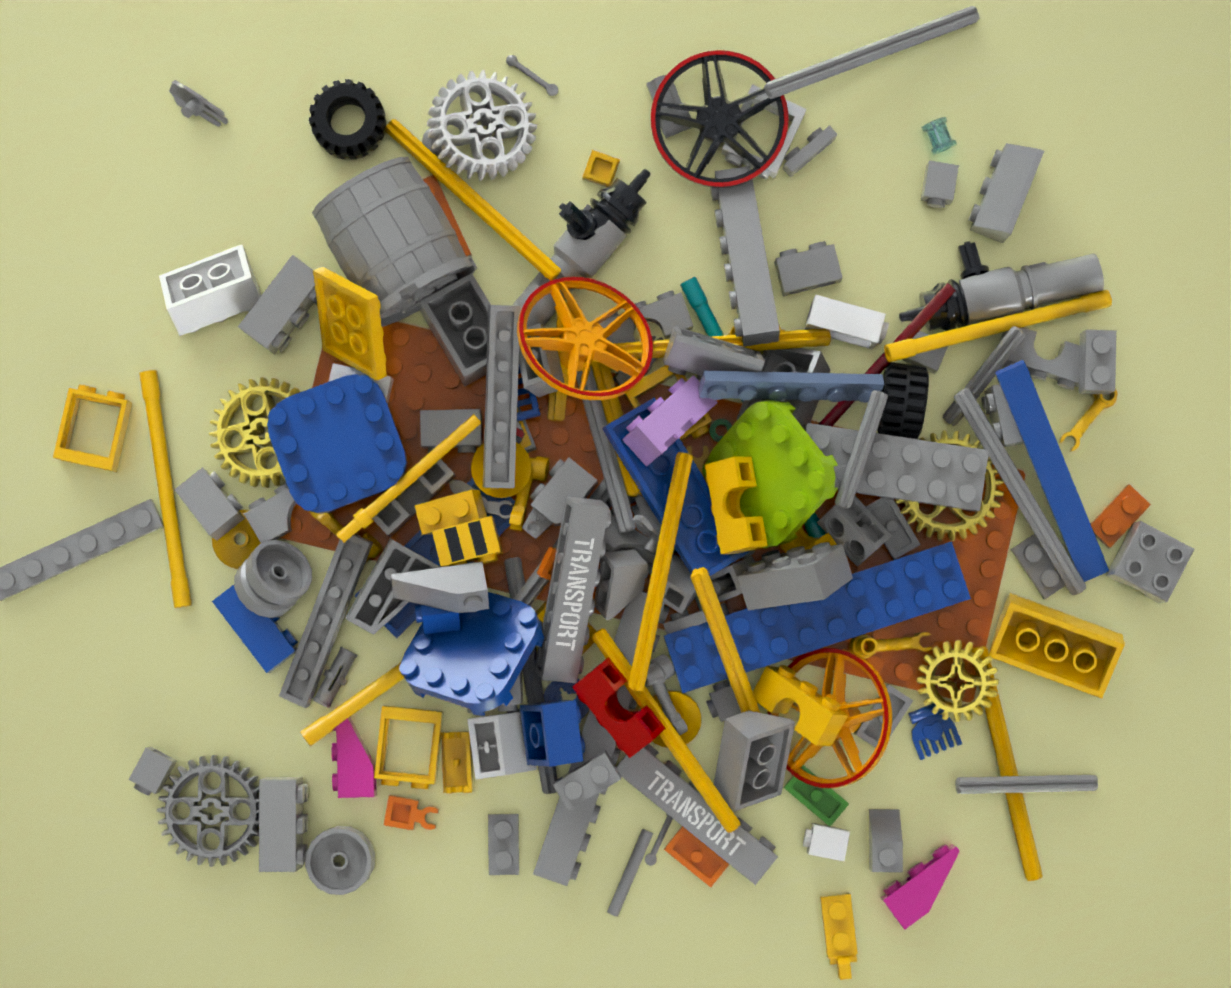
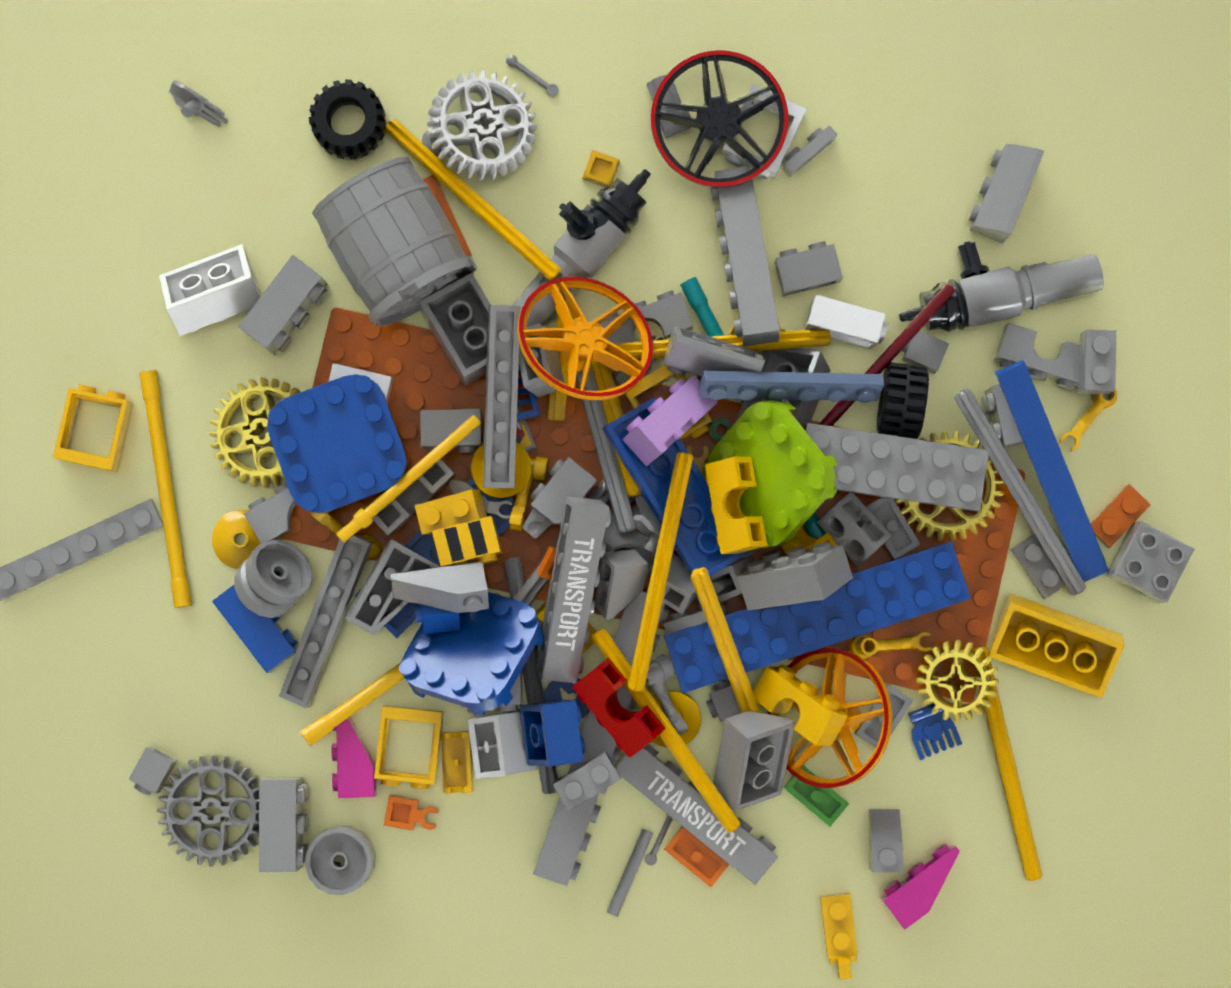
(210, 503): light grey brick -> none
(325, 695): light grey pin -> none
(350, 323): yellow plate -> none
(503, 844): light grey plate -> none
(826, 841): white brick -> none
(861, 449): light grey axle -> none
(871, 52): light grey axle -> none
(911, 347): yellow piece -> none
(939, 135): clear light blue bush -> none
(939, 184): light grey brick -> none
(987, 371): light grey axle -> none
(1026, 784): light grey axle -> none

